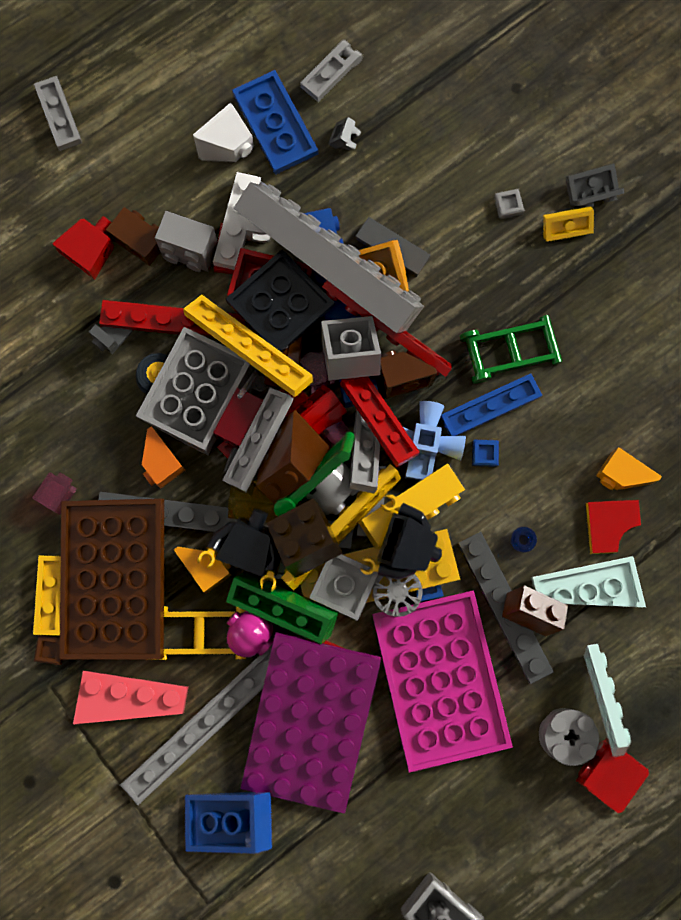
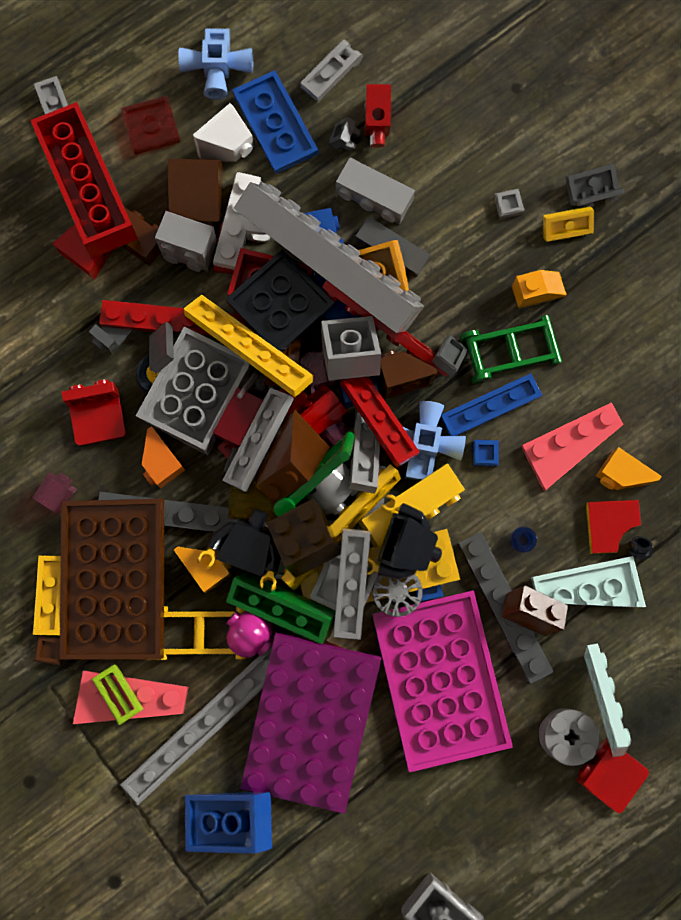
(84, 180): none -> red brick
(95, 412): none -> red bracket
(127, 689): none -> lime tile
(150, 125): none -> clear red tile
(161, 347): none -> dark grey tile
(196, 189): none -> reddish brown slope
(216, 61): none -> light blue brick
(351, 583): none -> light grey plate
(374, 191): none -> light grey brick
(377, 113): none -> red torso
(450, 355): none -> dark grey tile
(537, 287): none -> light orange slope
(566, 446): none -> coral wing
(640, 548): none -> black plate

